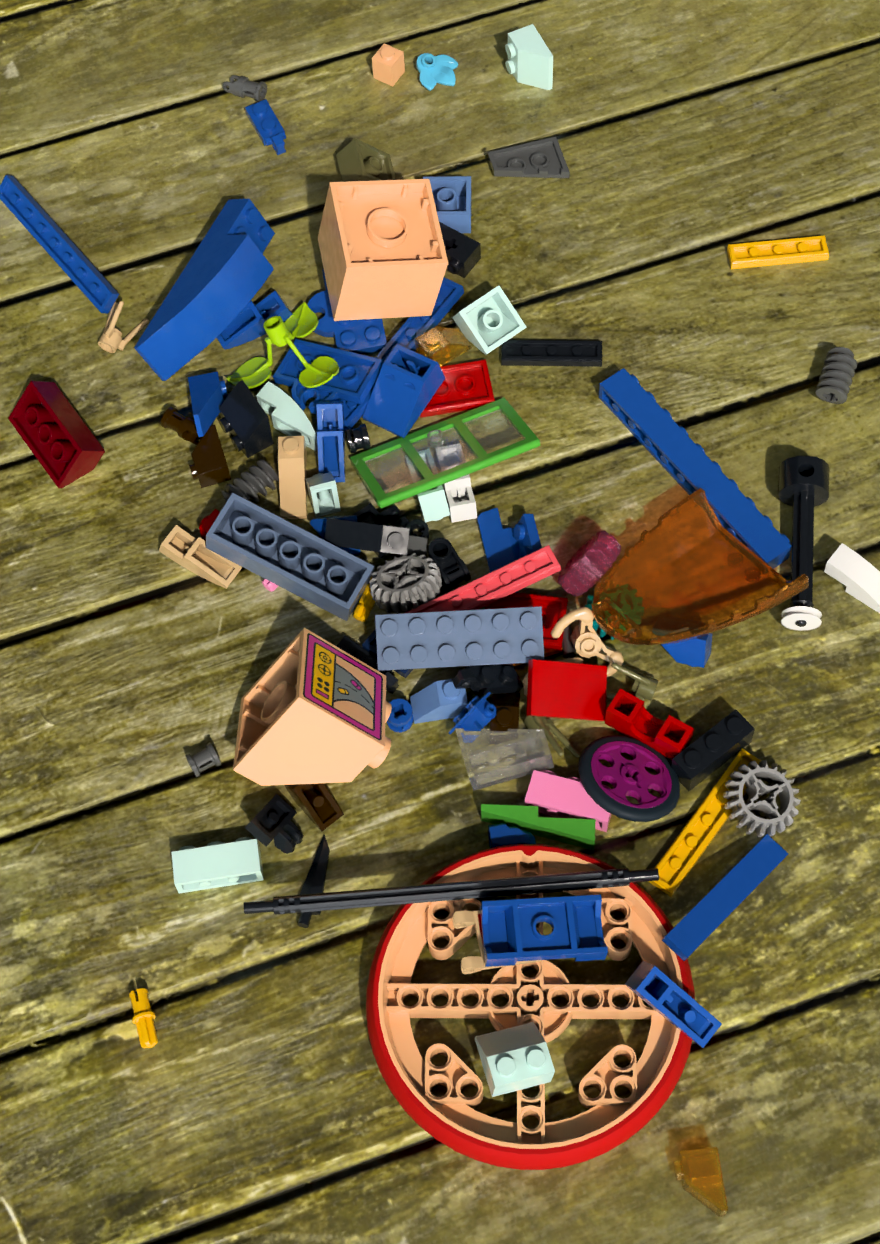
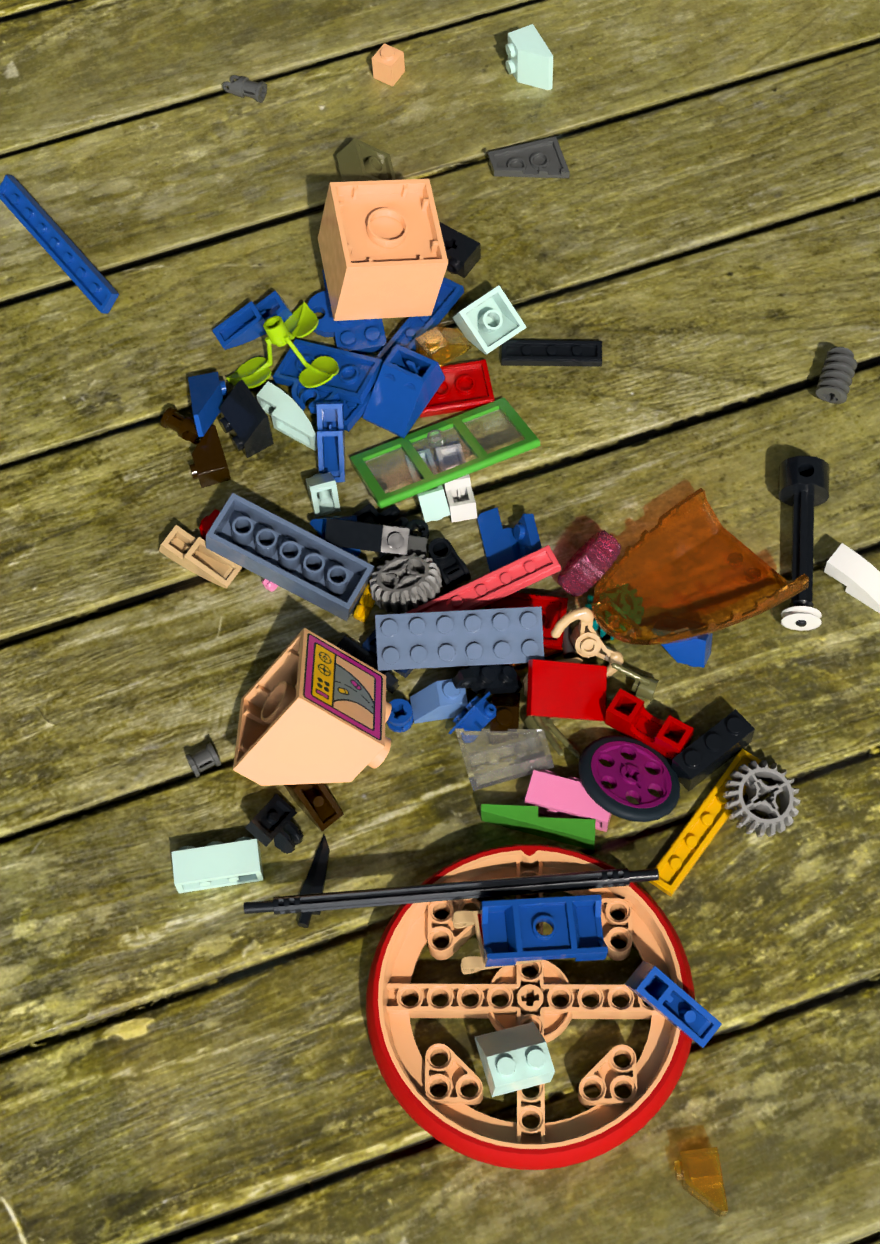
(55, 433): dark red slope -> none
(111, 337): tan plant -> none
(143, 1018): yellow axle -> none
(210, 290): blue slope -> none
(252, 482): dark grey piece -> none
(267, 125): blue hinge -> none
(292, 477): tan slope -> none
(360, 438): black wheel -> none
(437, 71): medium azure plate -> none
(453, 201): medium blue brick -> none
(506, 835): blue rock -> none
(691, 466): blue brick -> none
(724, 897): blue tile -> none
(777, 252): yellow tile -> none

